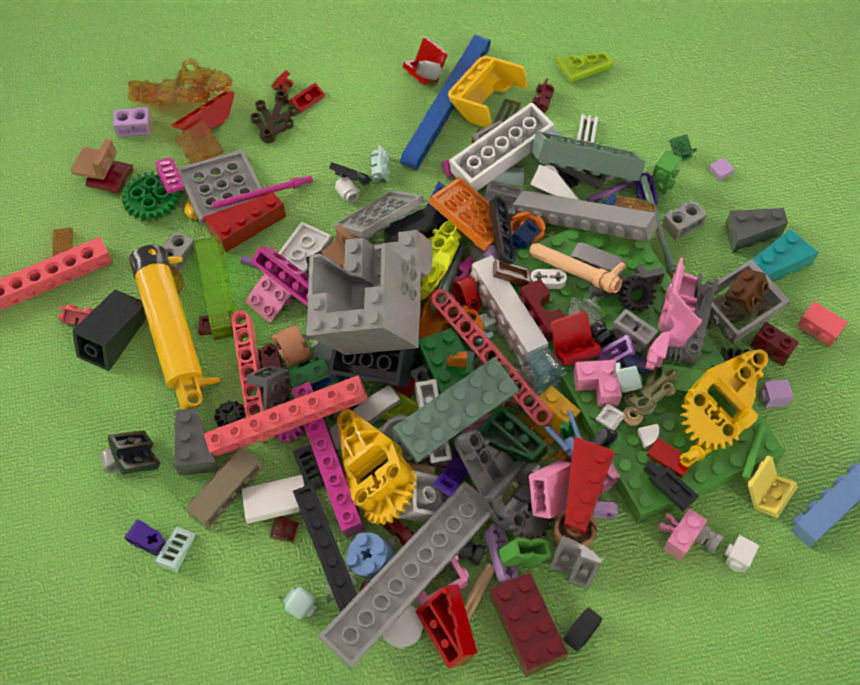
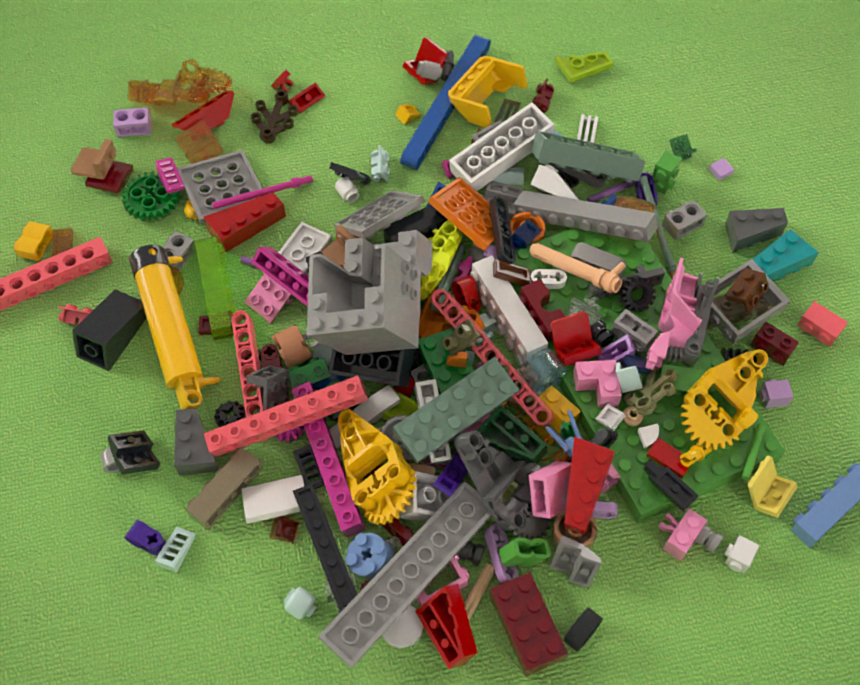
(33, 241): none -> yellow brick
(407, 113): none -> yellow slope
(448, 66): none -> dark grey axle
(461, 338): none -> olive hips

